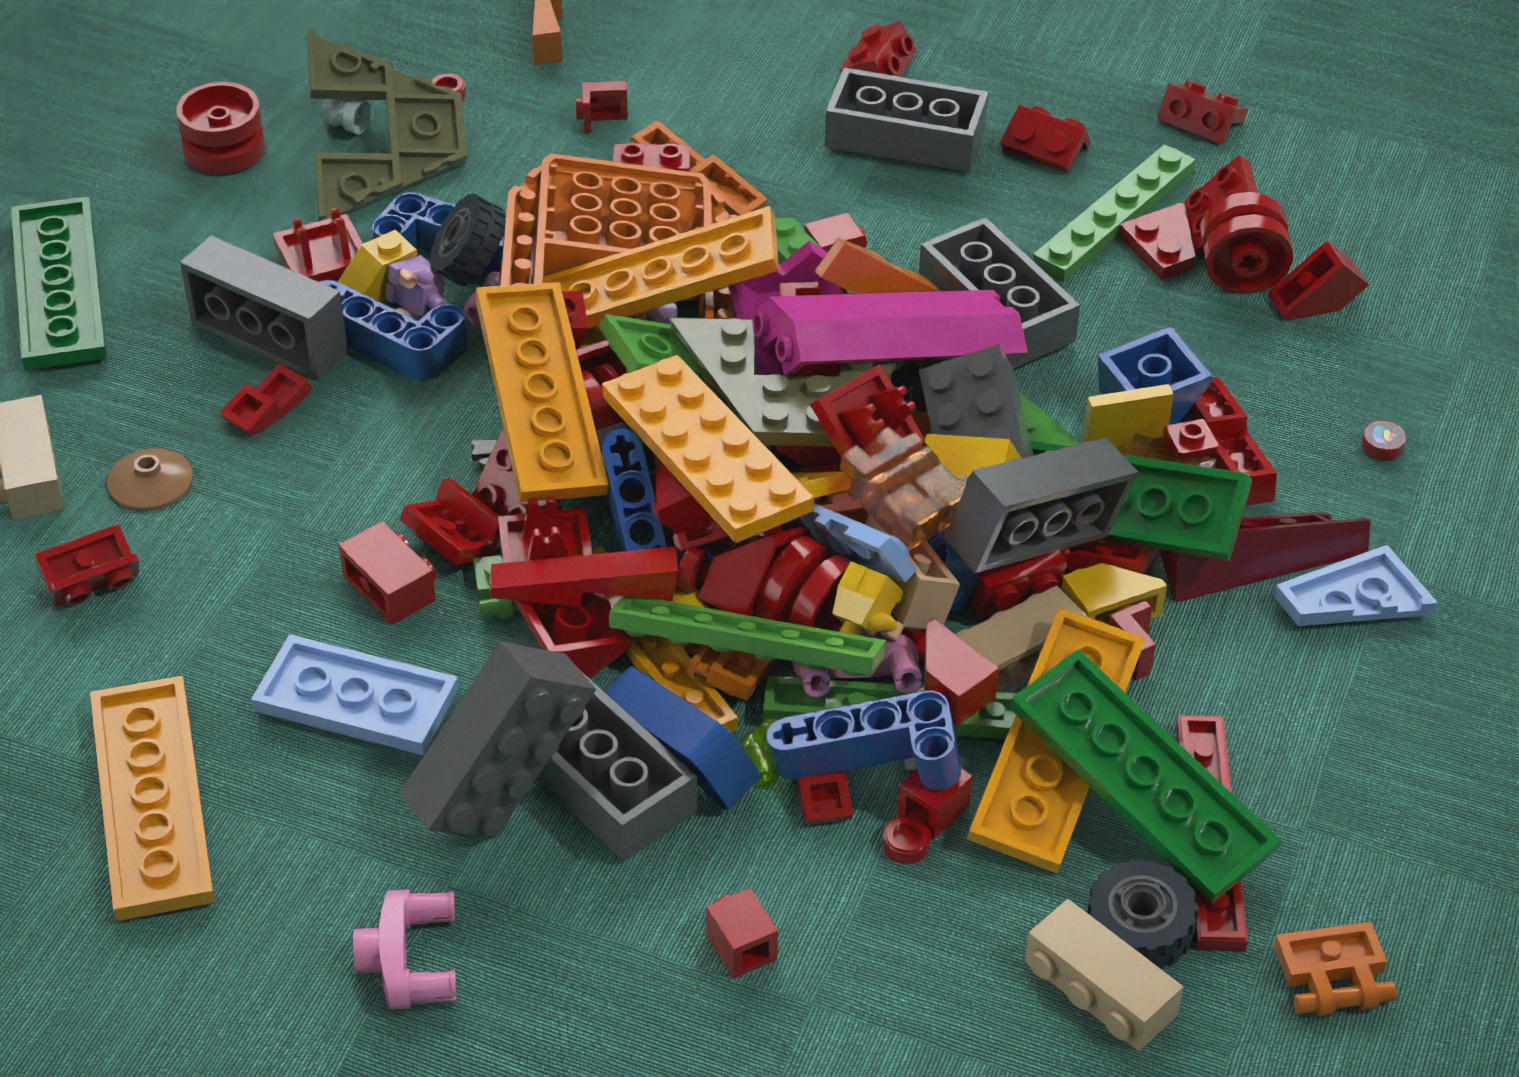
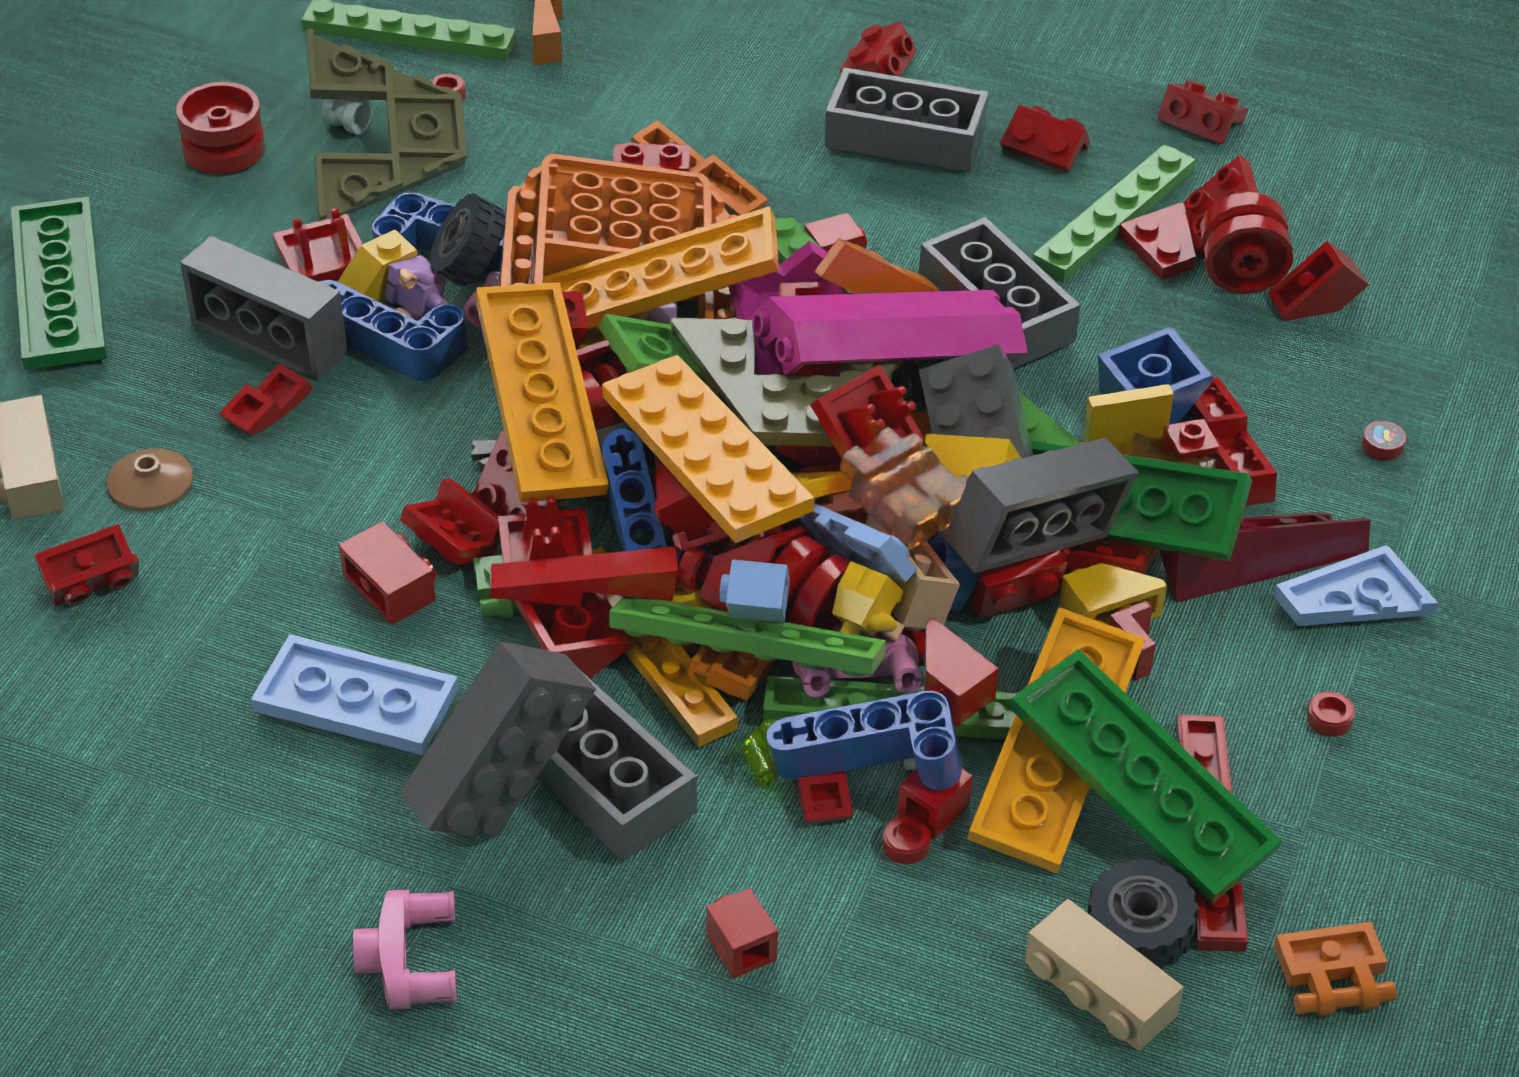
(150, 799): light orange plate -> none
(409, 29): none -> bright green plate
(602, 102): red bracket -> none
(689, 734): blue beam -> none
(756, 591): none -> light blue brick
(1017, 635): tan brick -> none
(1330, 714): none -> red tile

